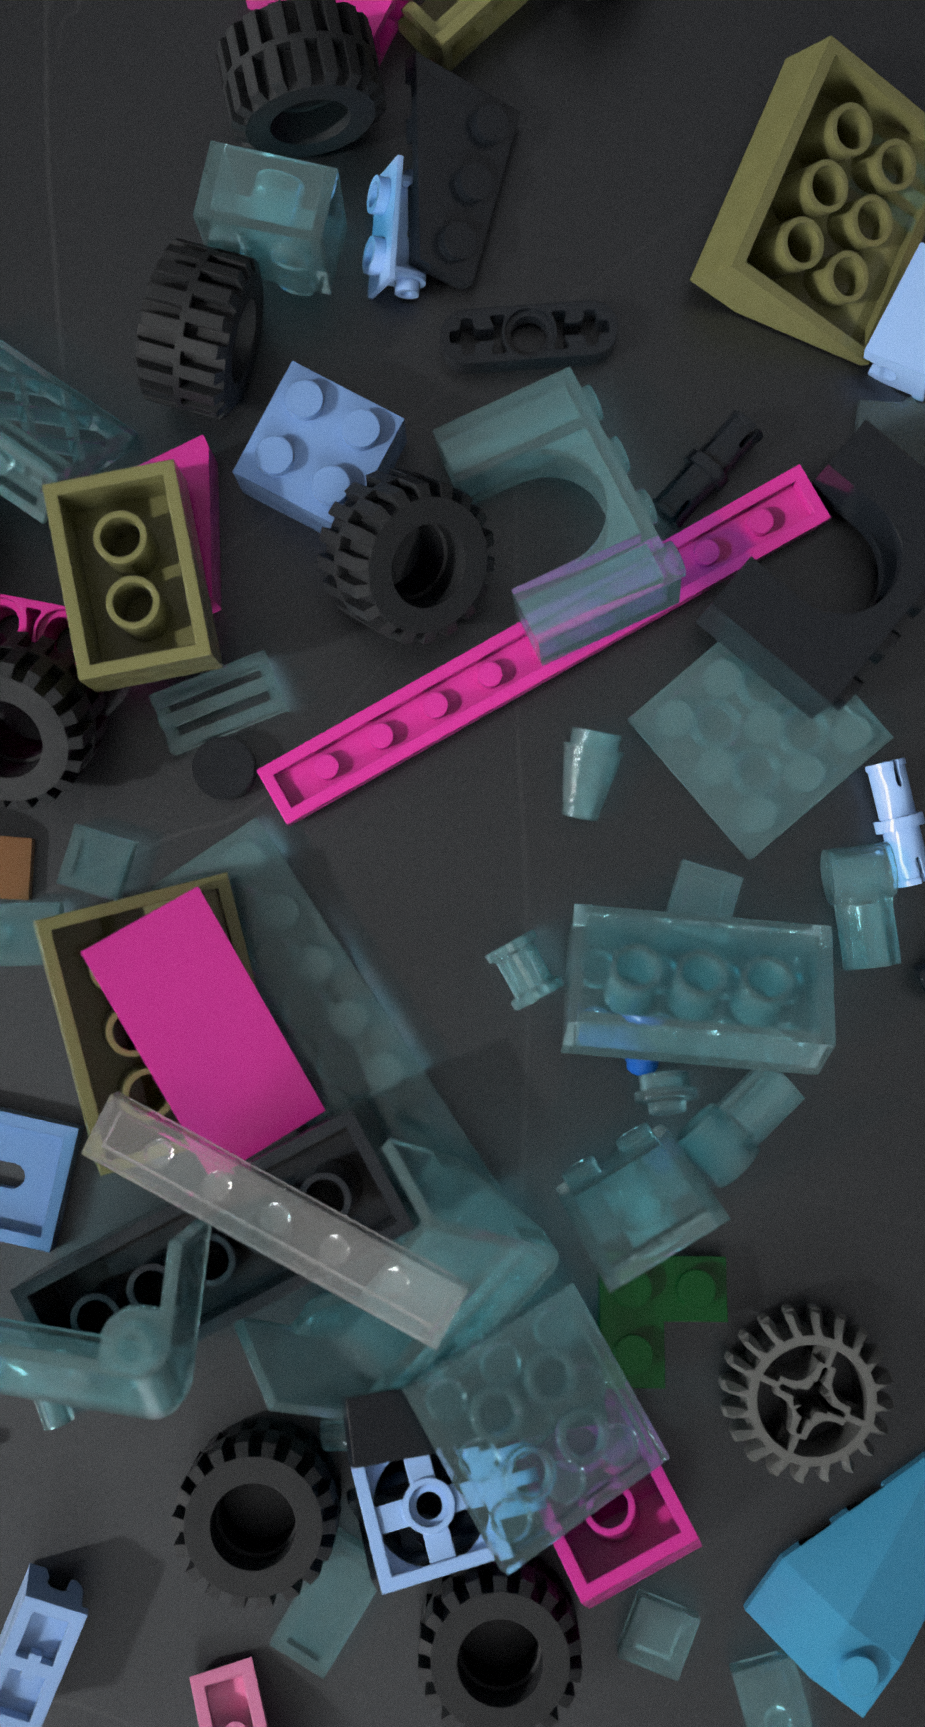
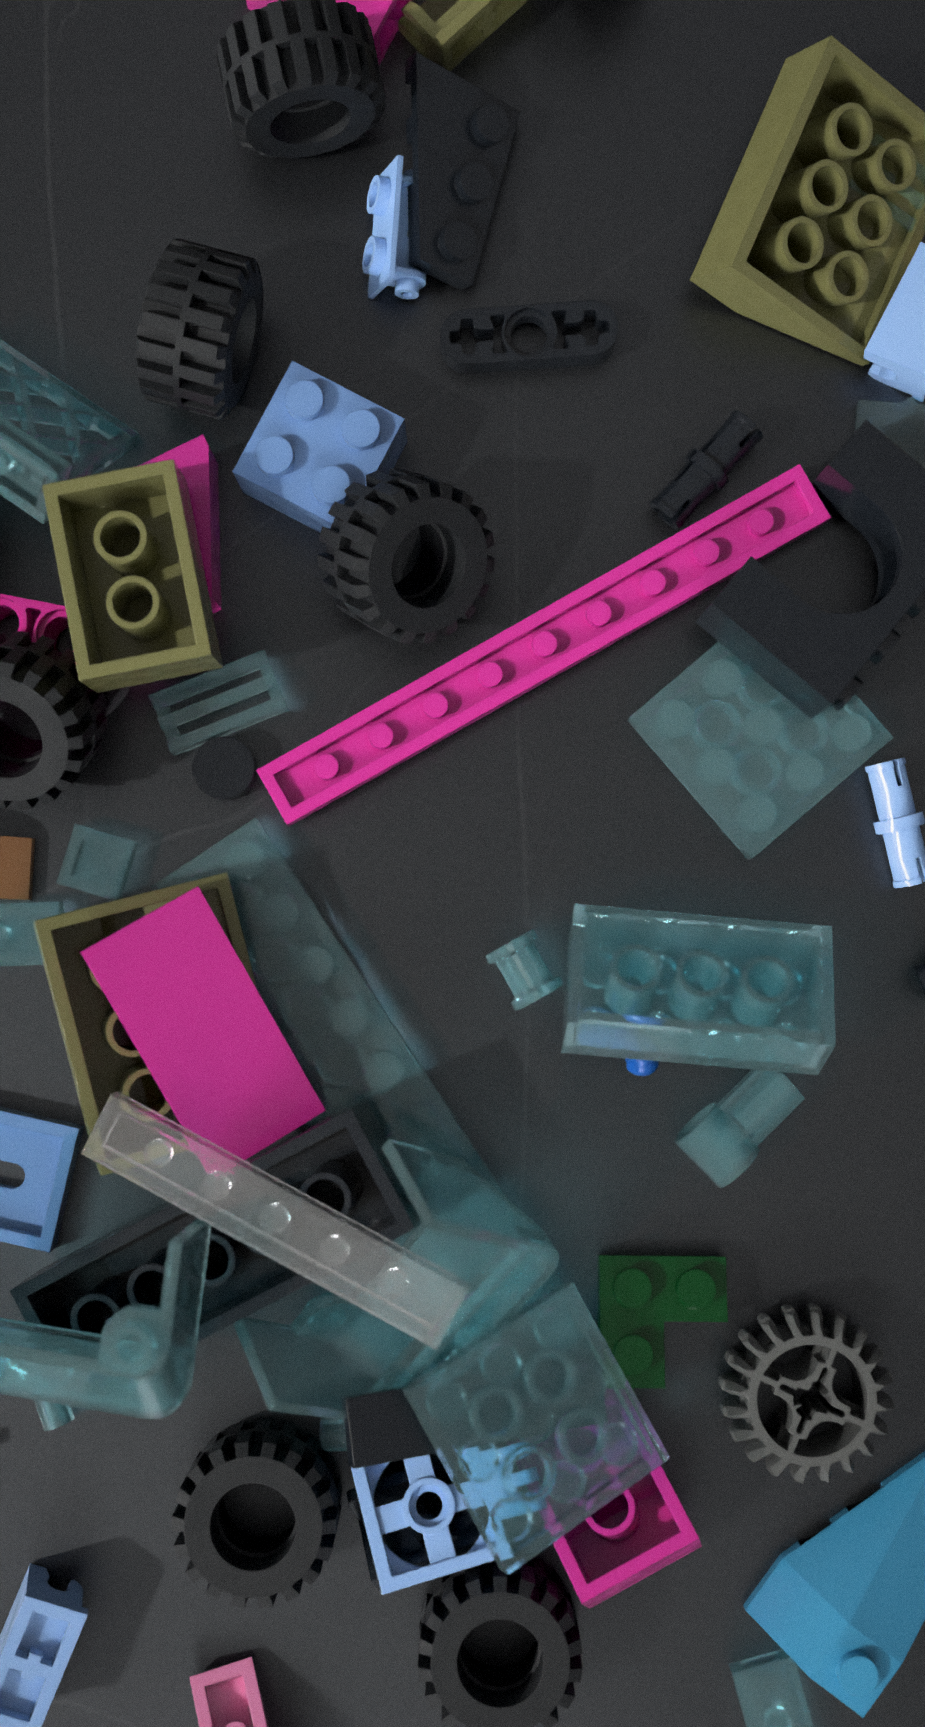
(274, 211): clear light blue brick -> none
(328, 1609): clear light blue tile -> none
(558, 434): clear light blue arch -> none
(589, 771): clear light blue cone -> none
(638, 1204): clear light blue slope -> none
(658, 1634): clear light blue tile -> none
(665, 1092): clear light blue plate -> none
(704, 890): clear light blue tile -> none
(861, 888): clear light blue piece -> none

